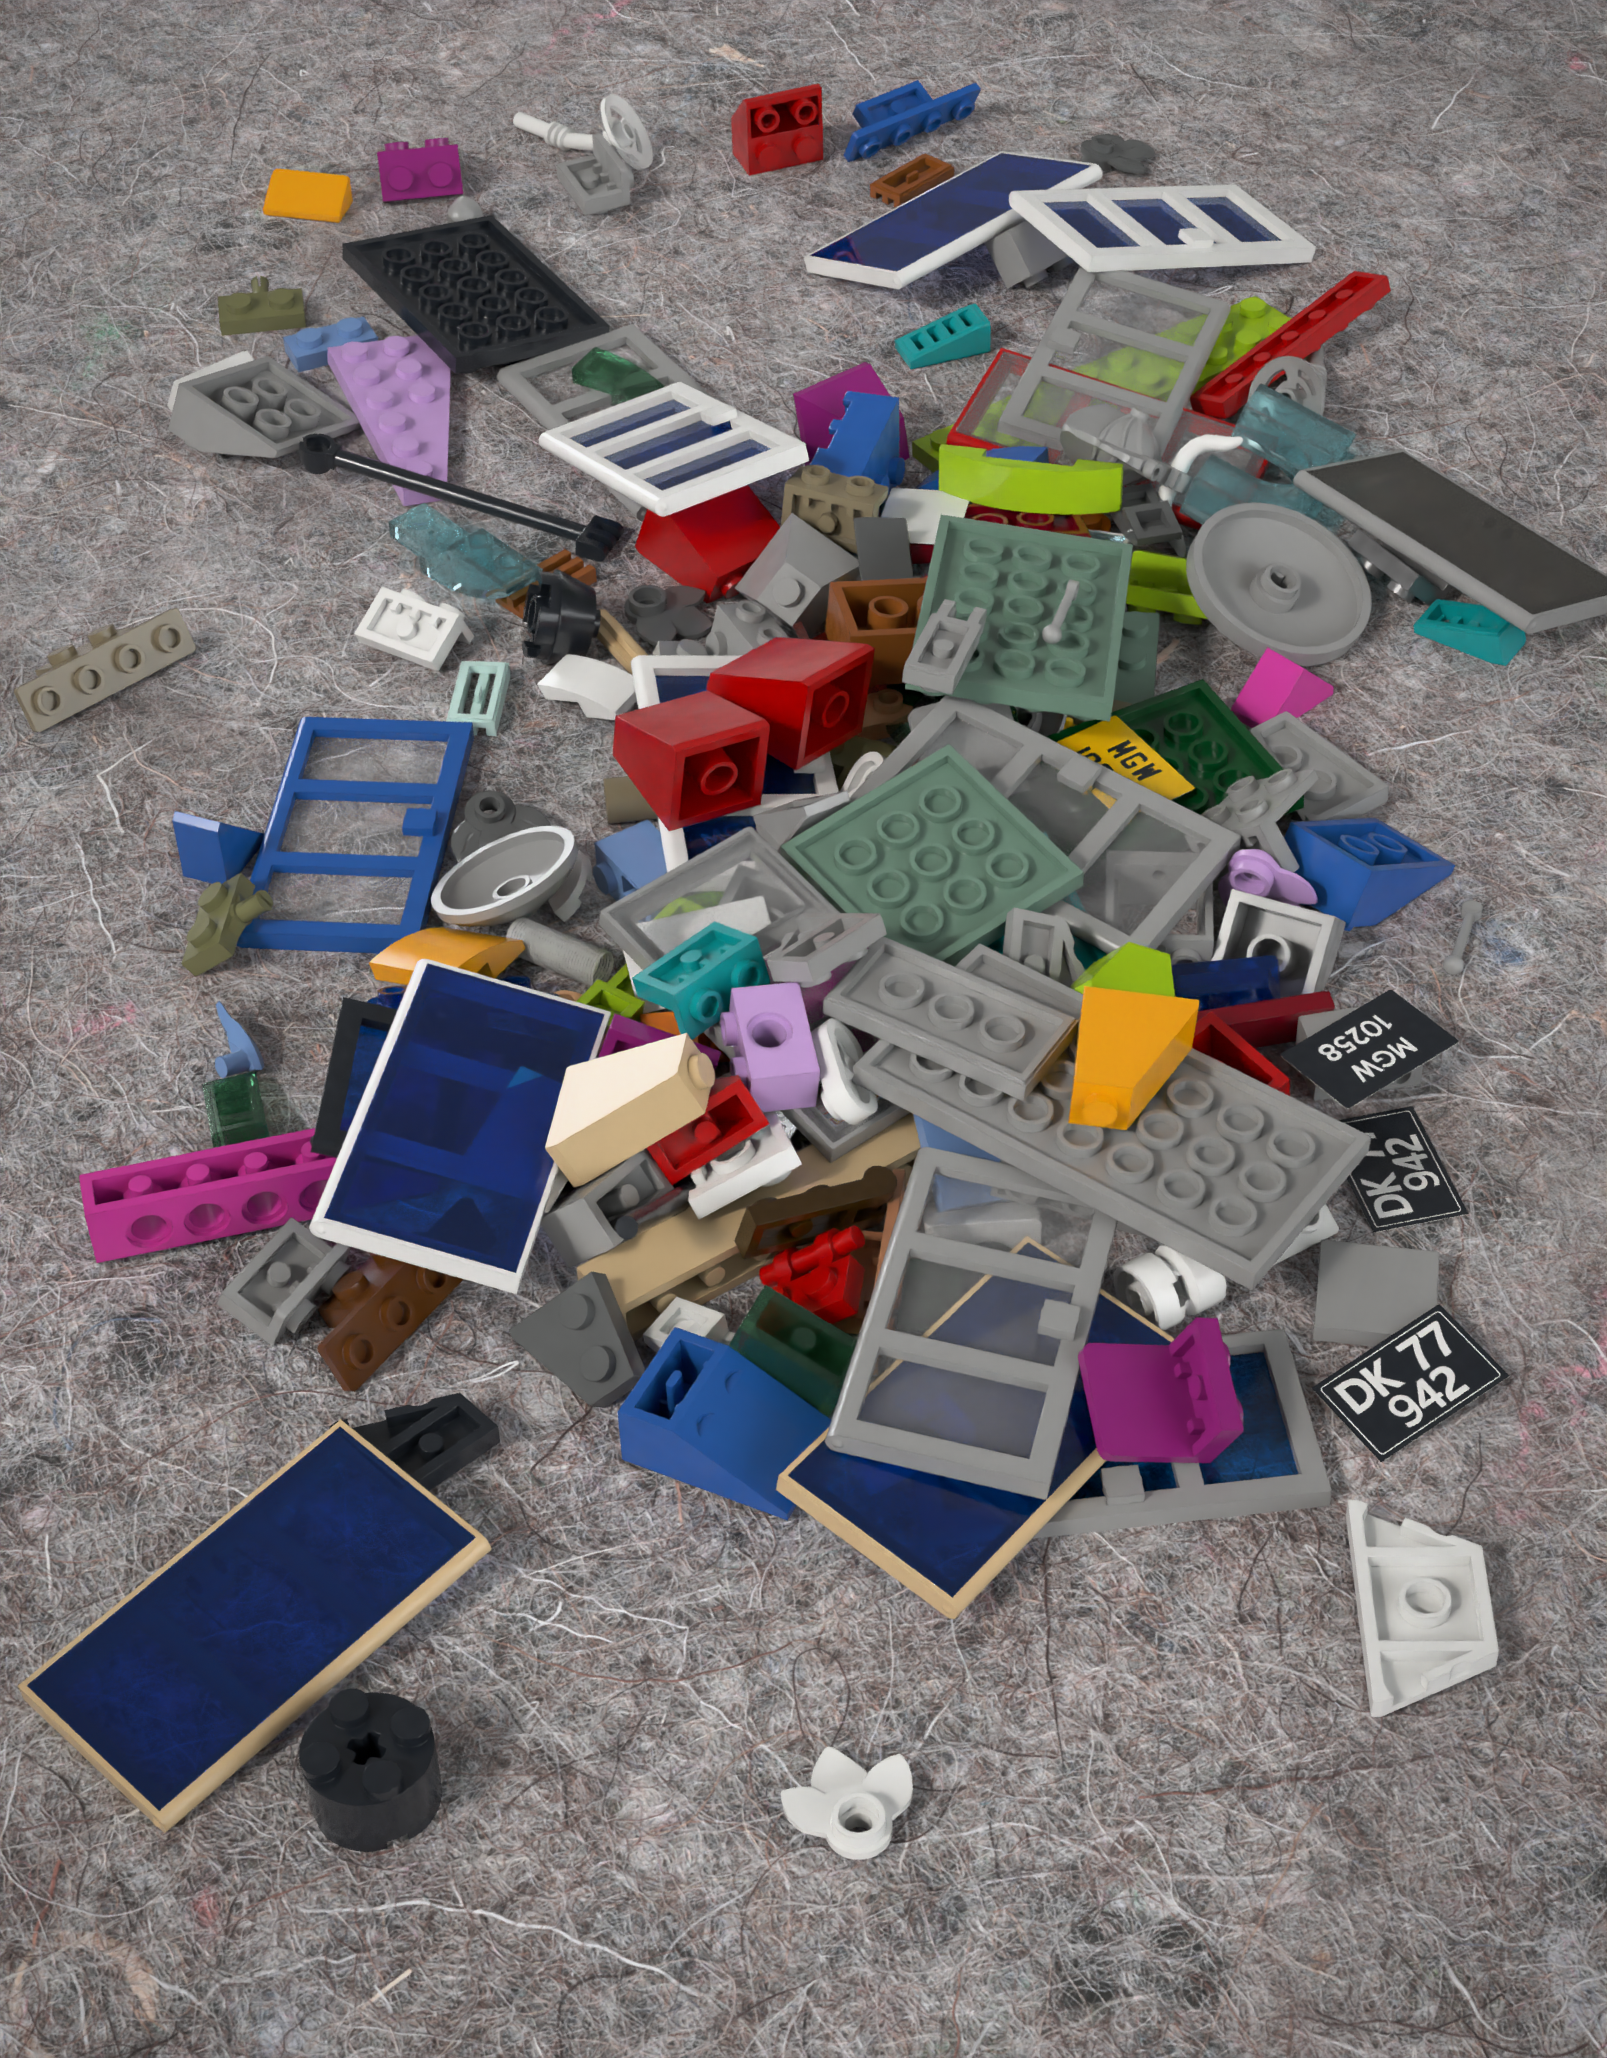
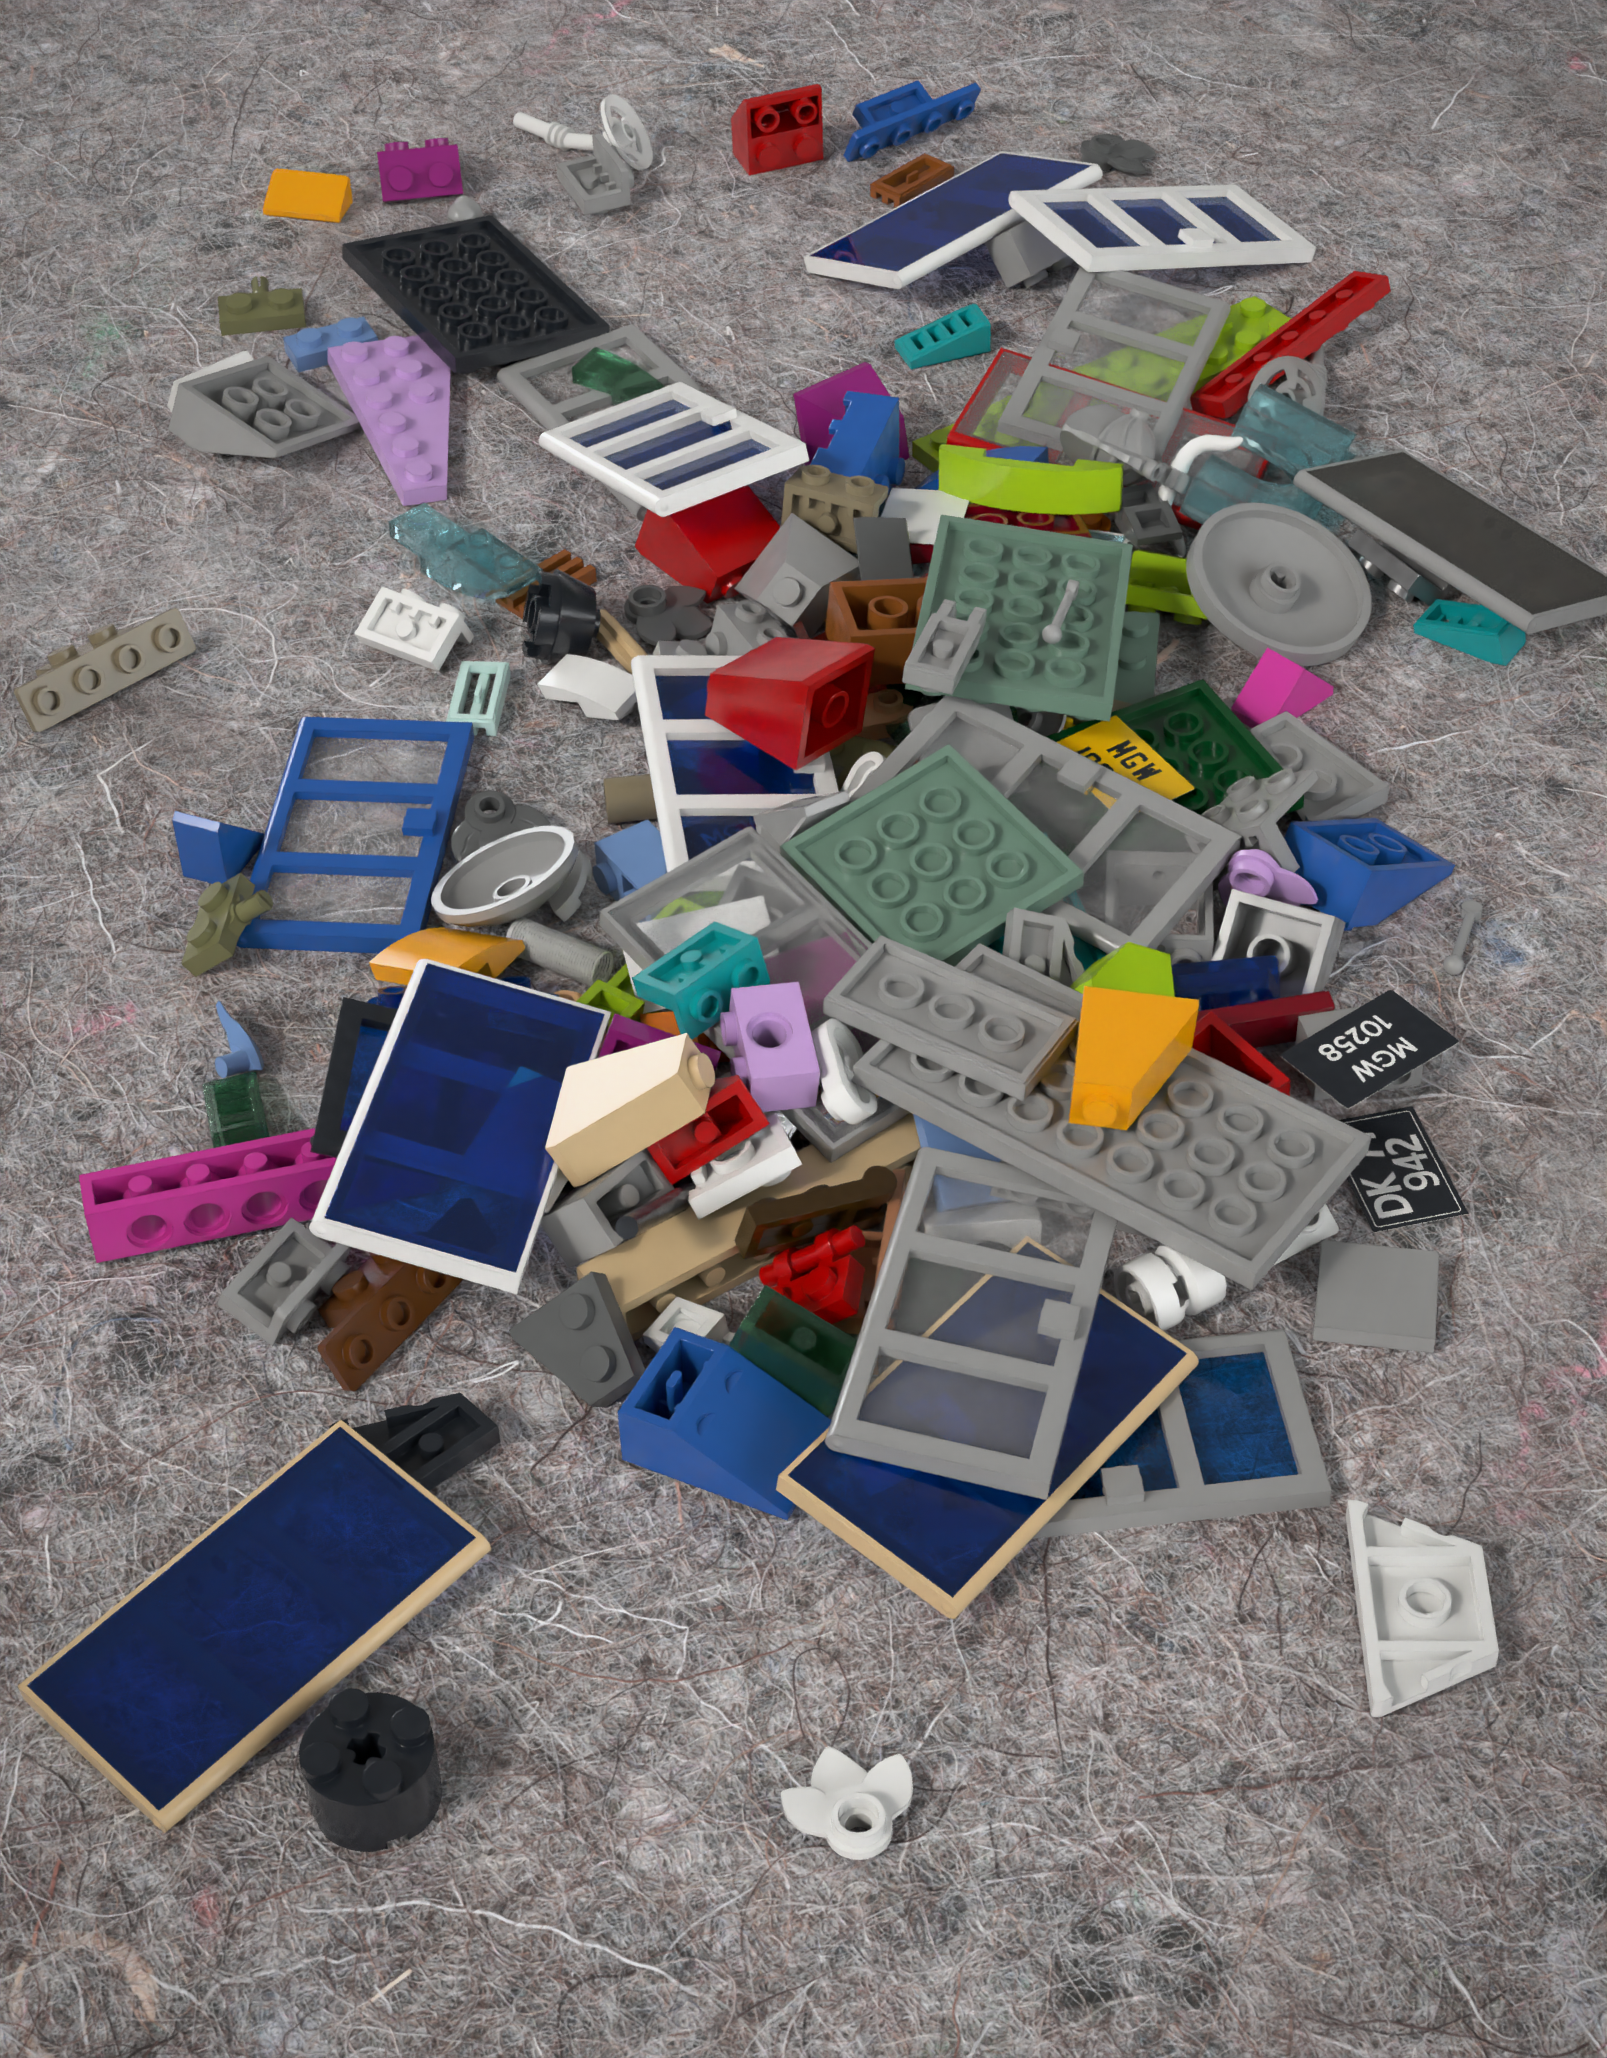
(592, 541): black hinge -> none
(693, 757): red slope -> none
(823, 945): light grey wing -> none
(1163, 1398): magenta bracket -> none
(1410, 1382): black sticker -> none

